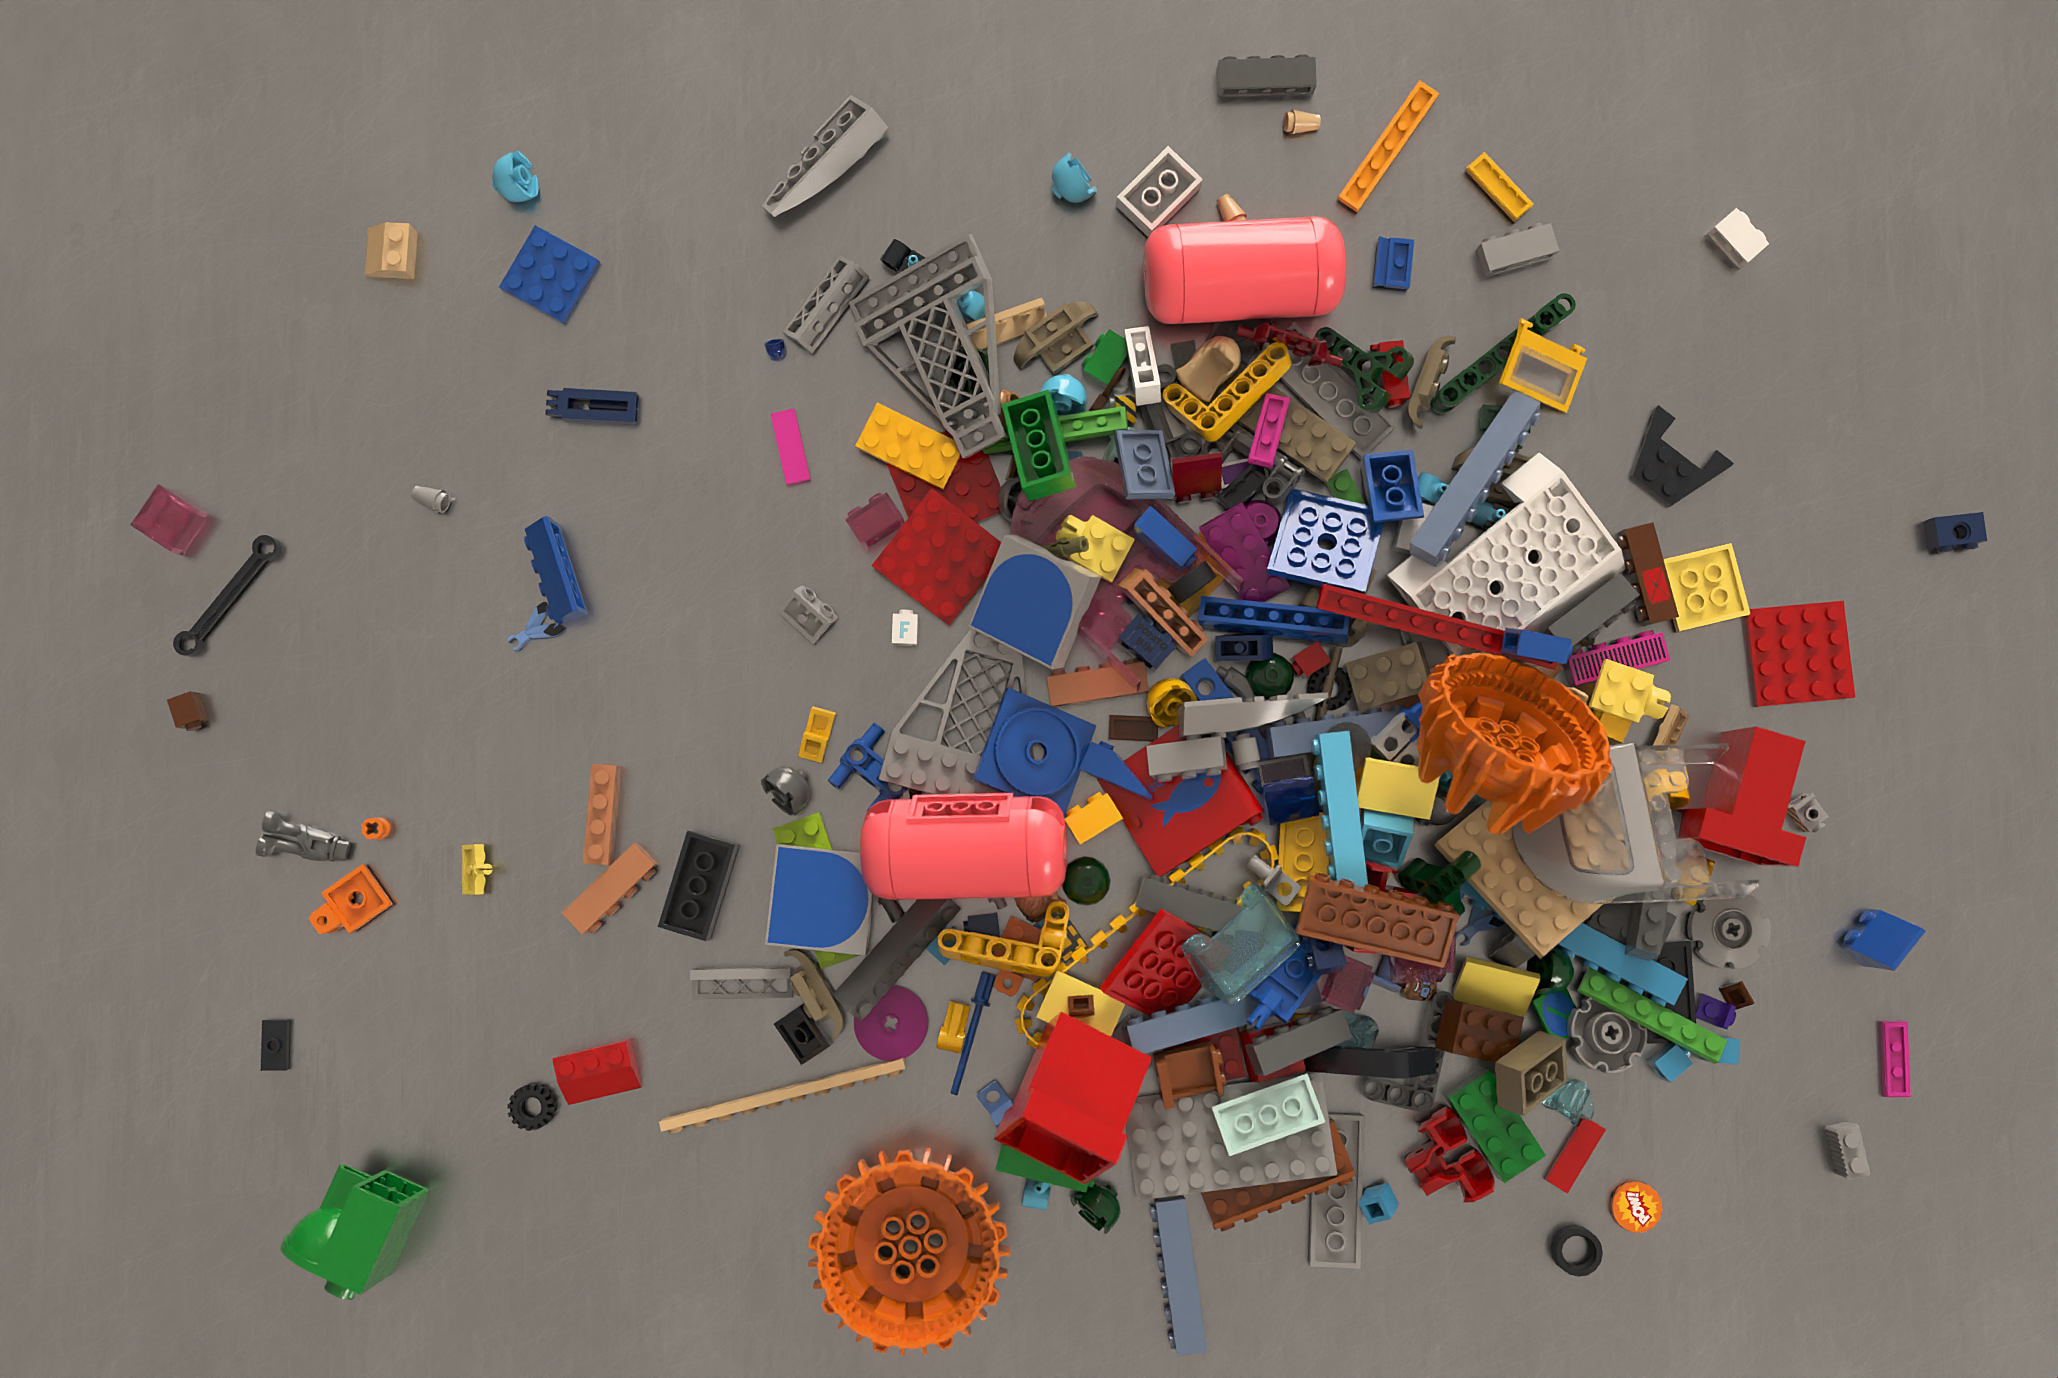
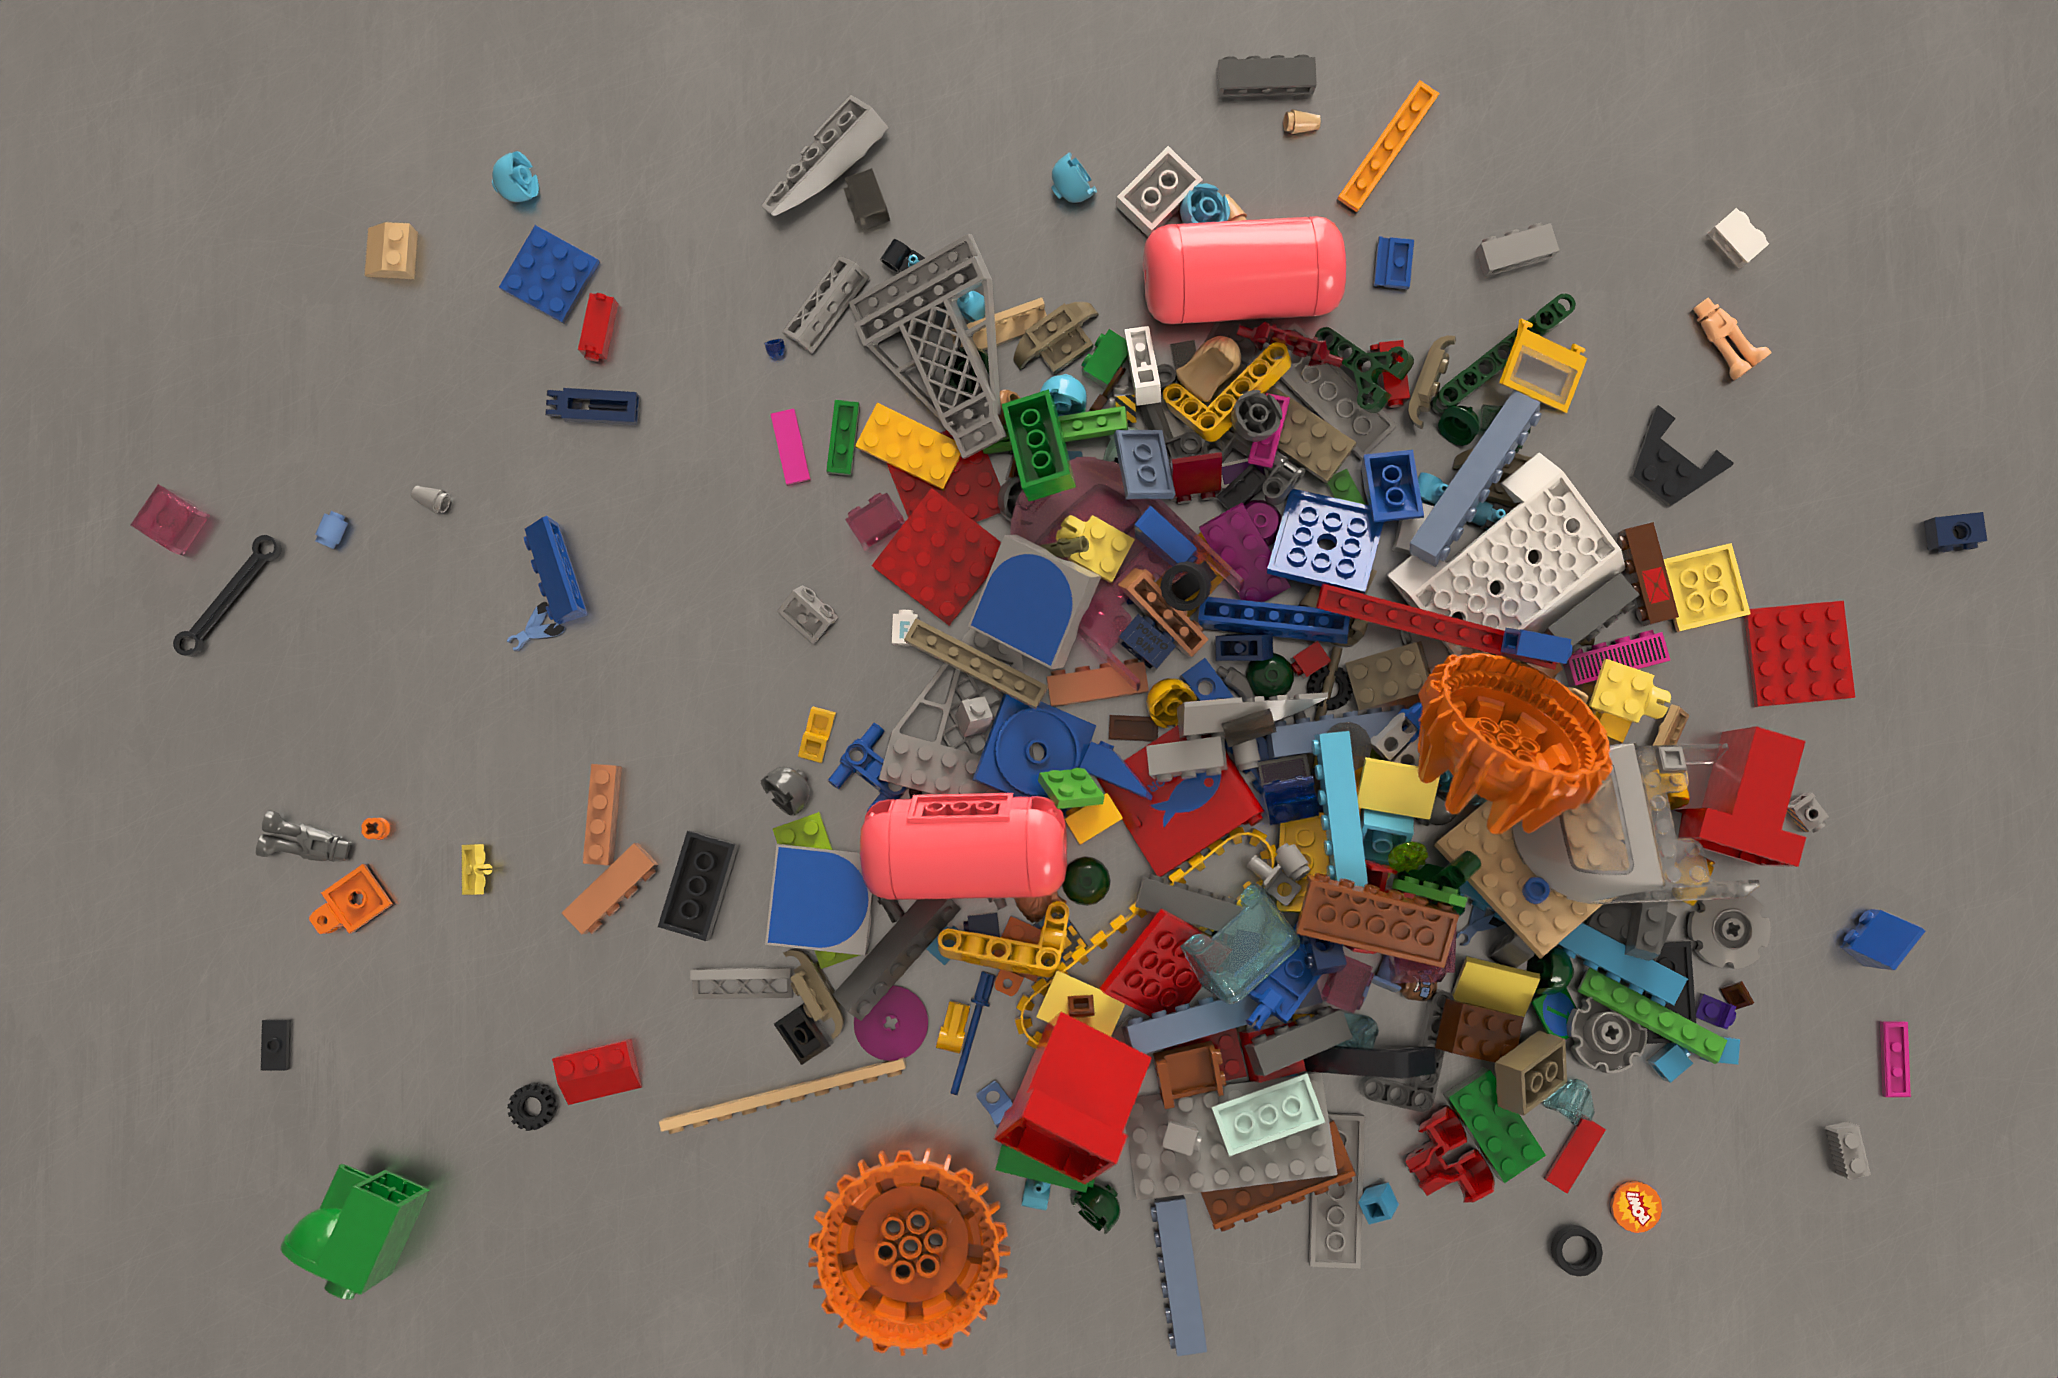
(188, 711): reddish brown brick -> none
(331, 529): none -> medium blue brick
(598, 326): none -> red brick
(843, 437): none -> green plate
(867, 199): none -> clear smoke brick
(974, 716): none -> light grey brick
(975, 663): none -> dark tan plate
(1071, 788): none -> bright green plate
(1170, 597): none -> black tyre
(1181, 1138): none -> light grey brick
(1204, 205): none -> medium azure cylinder
(1249, 727): none -> clear smoke tile
(1256, 416): none -> dark grey cylinder
(1292, 862): none -> light grey brick
(1413, 850): none -> clear neon green gear
(1430, 890): none -> bright green plate
(1459, 425): none -> dark green piece
(1499, 187): yellow plate -> none
(1535, 890): none -> blue tile
(1670, 760): none -> light grey tile
(1717, 326): none -> light nougat piece

